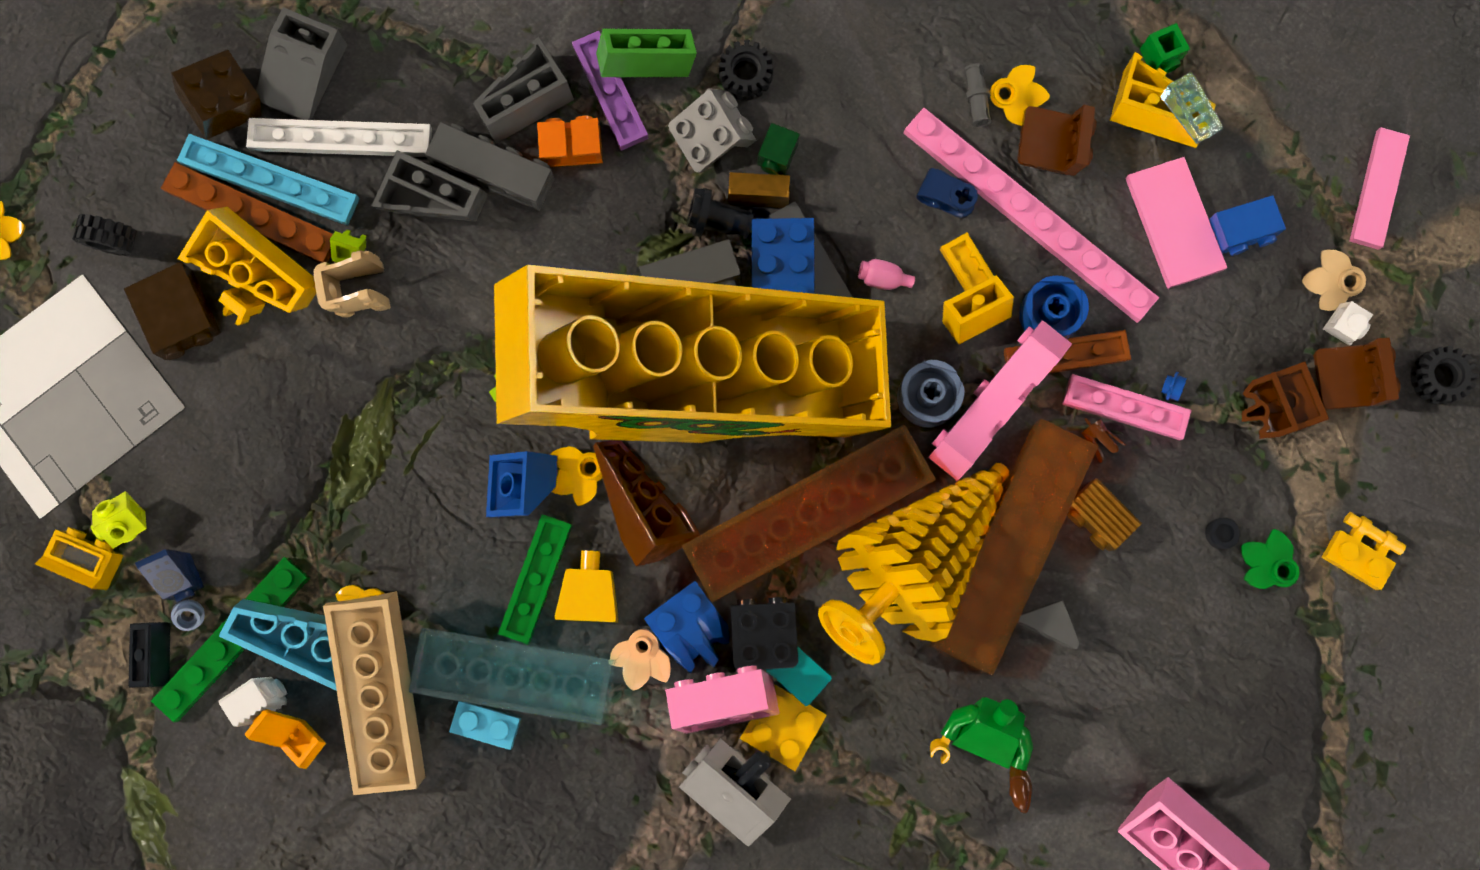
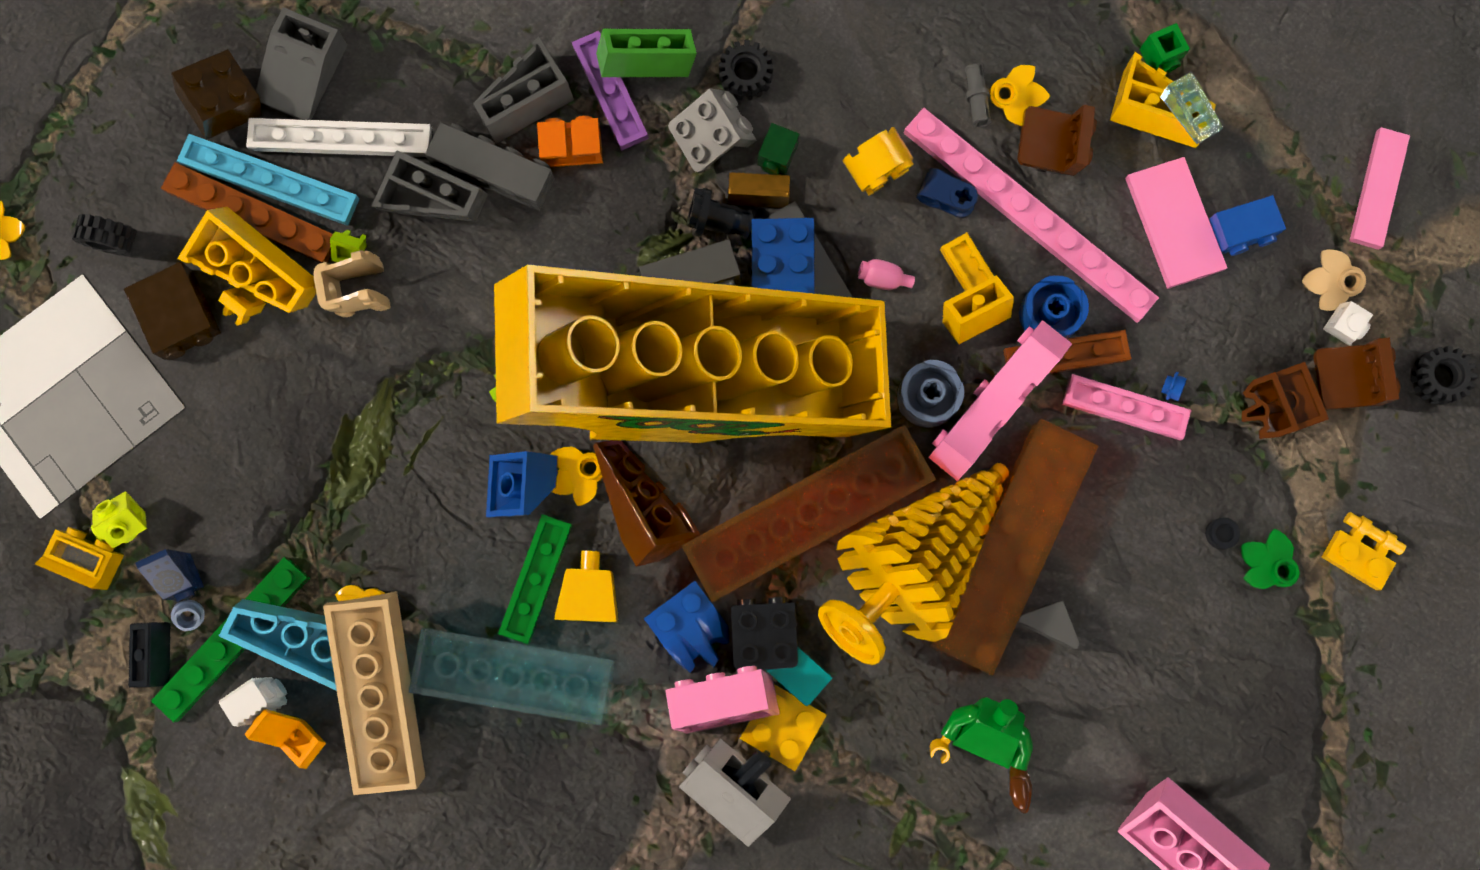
(485, 725): medium azure plate -> none
(639, 663): light nougat plate -> none
(878, 159): none -> yellow brick
(1099, 431): reddish brown piece -> none
(1102, 516): pearl gold brick -> none

